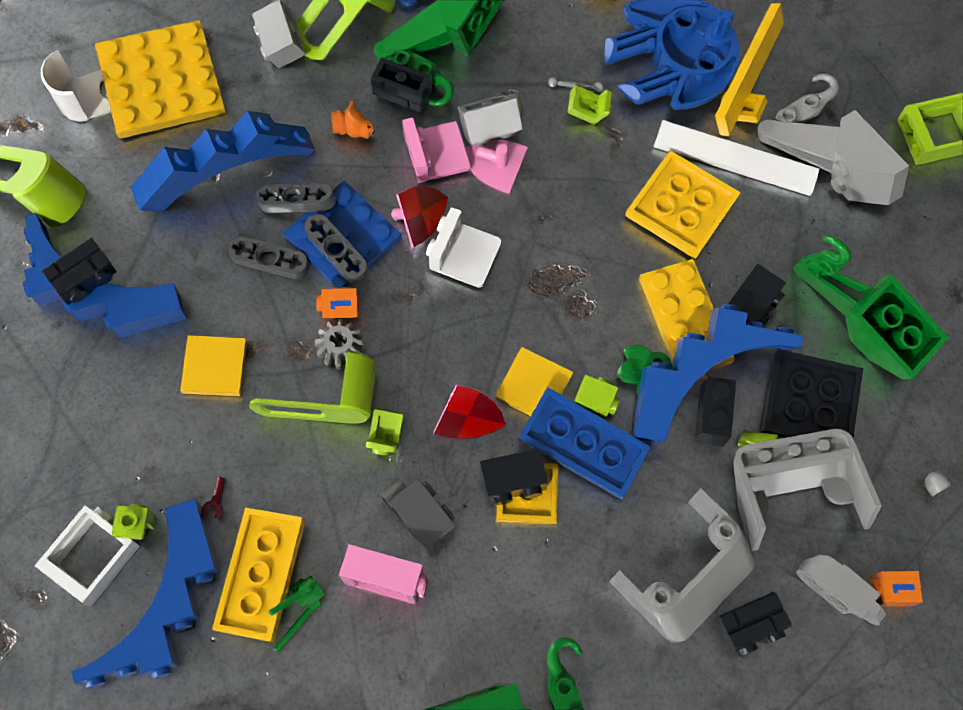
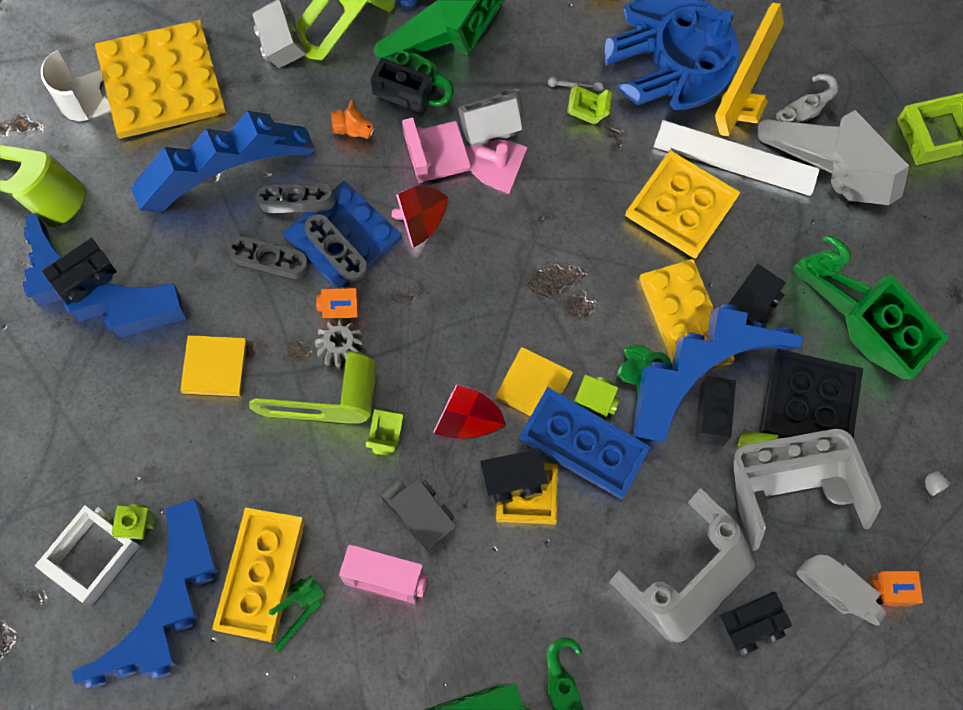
(215, 500): dark red hand -> none
(462, 250): white bracket -> none

